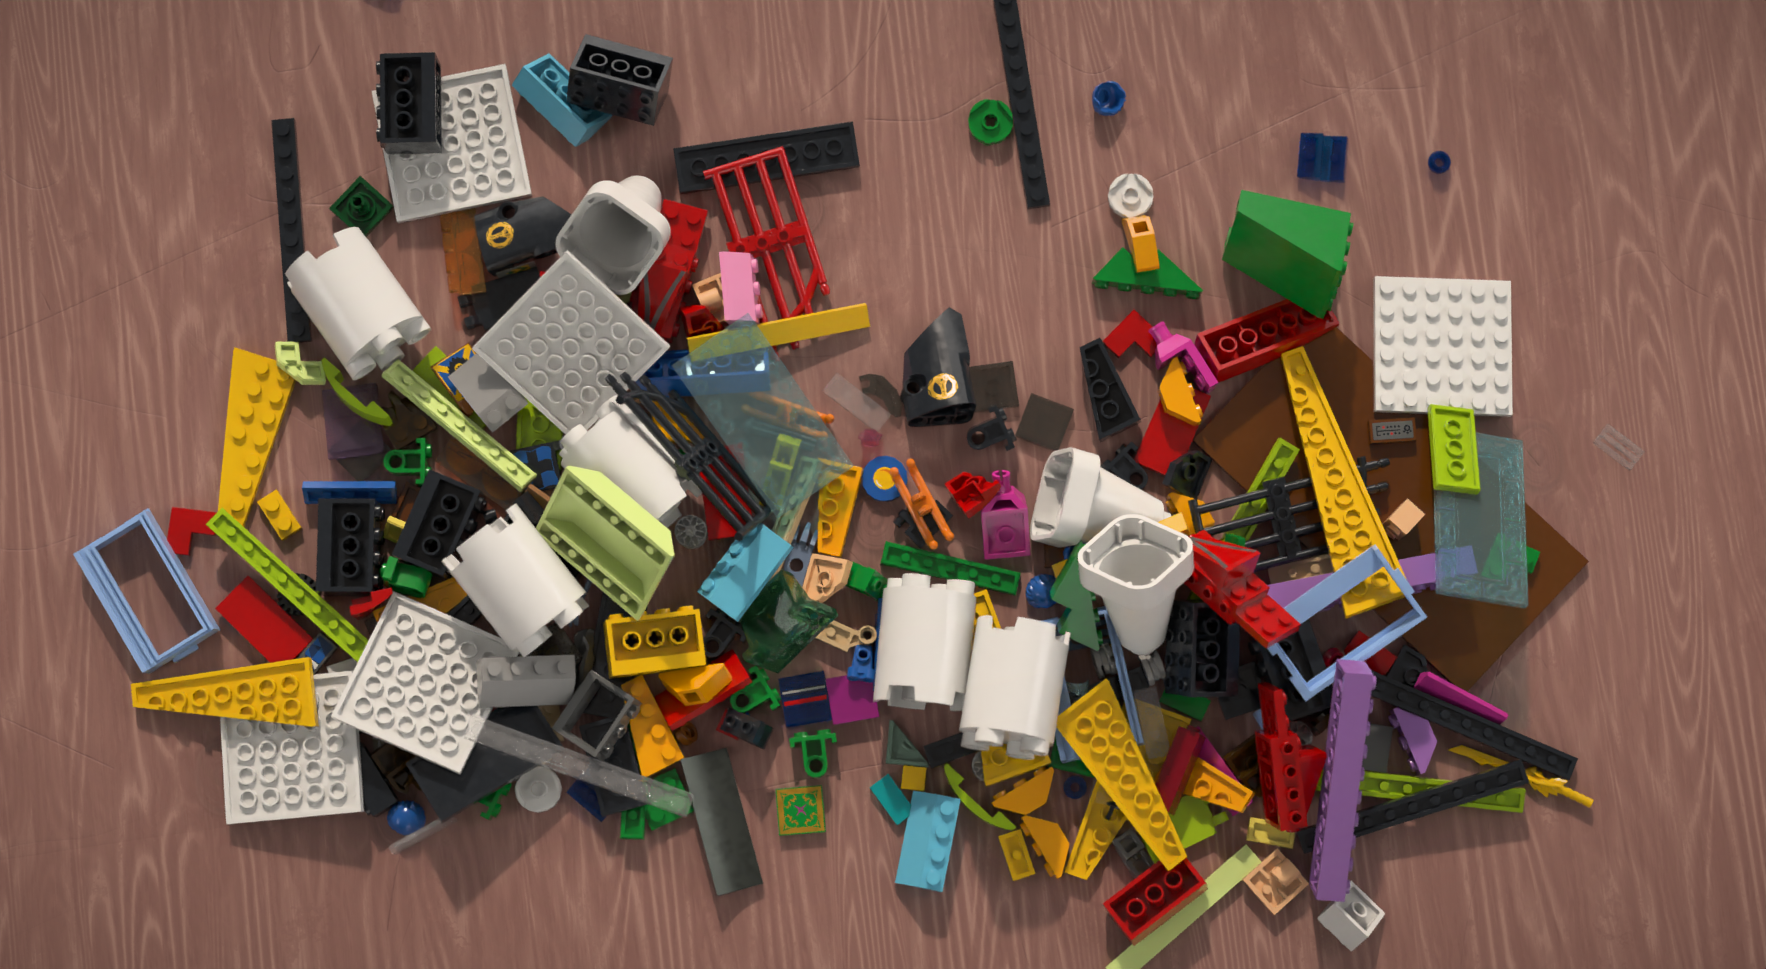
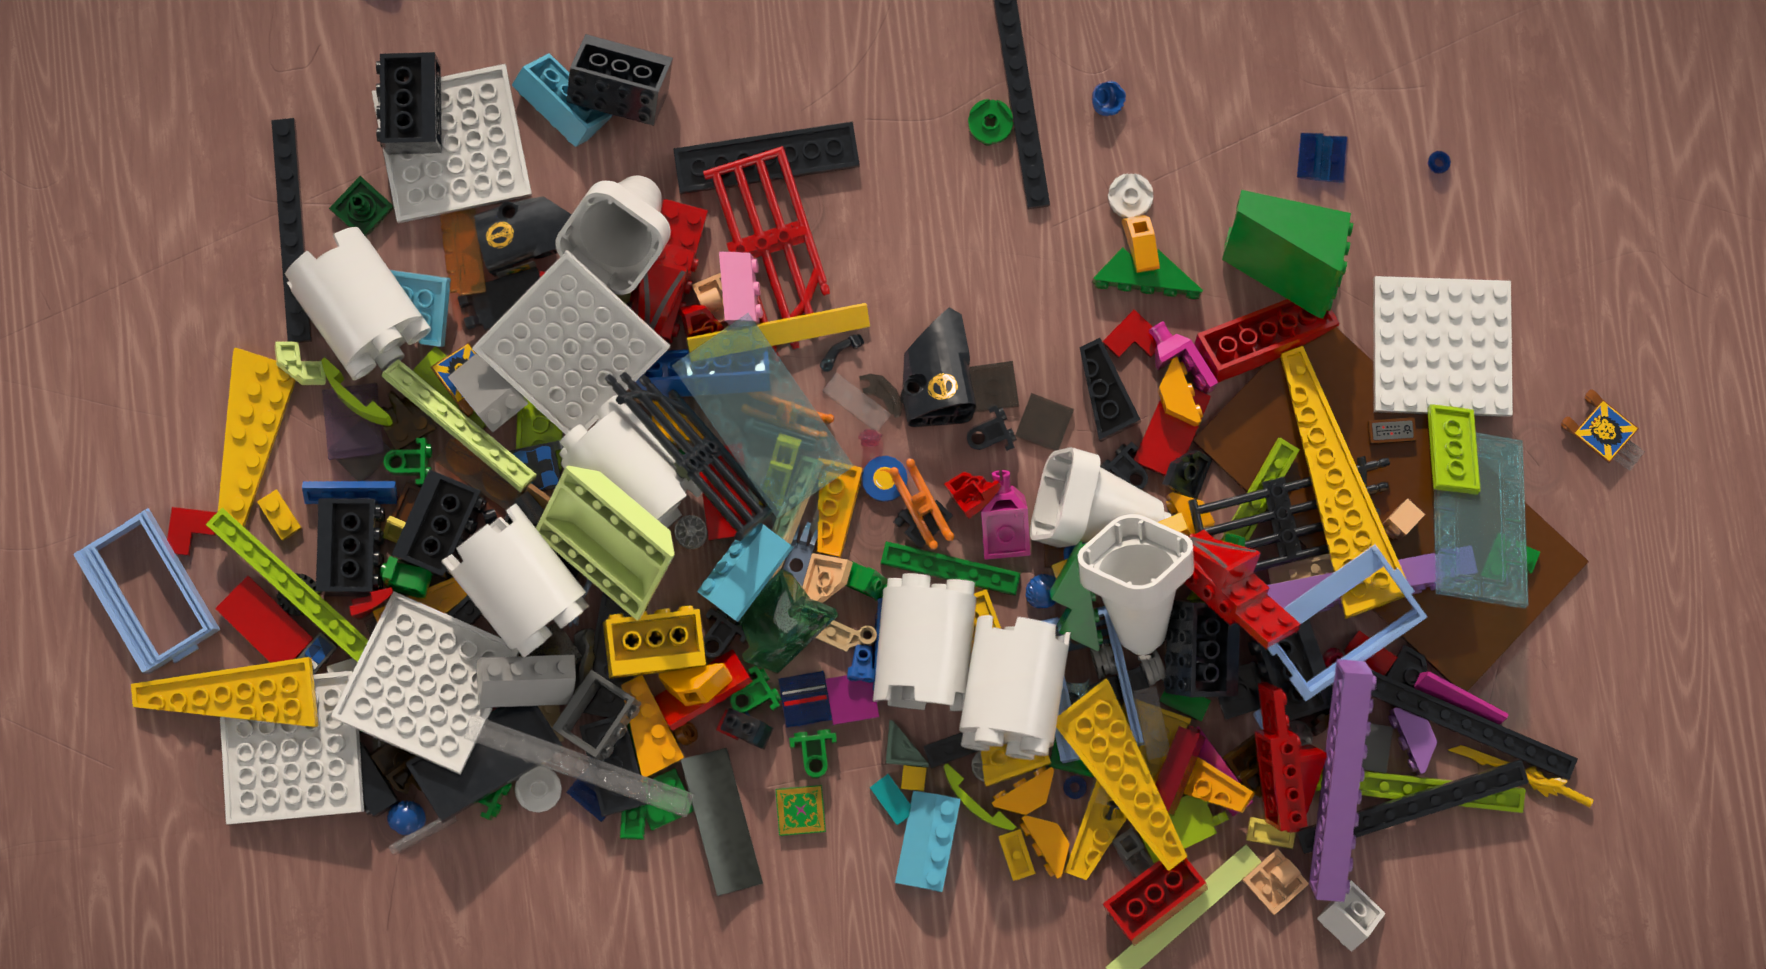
(431, 299): none -> medium azure plate
(829, 360): none -> black piece
(1603, 430): none -> flag

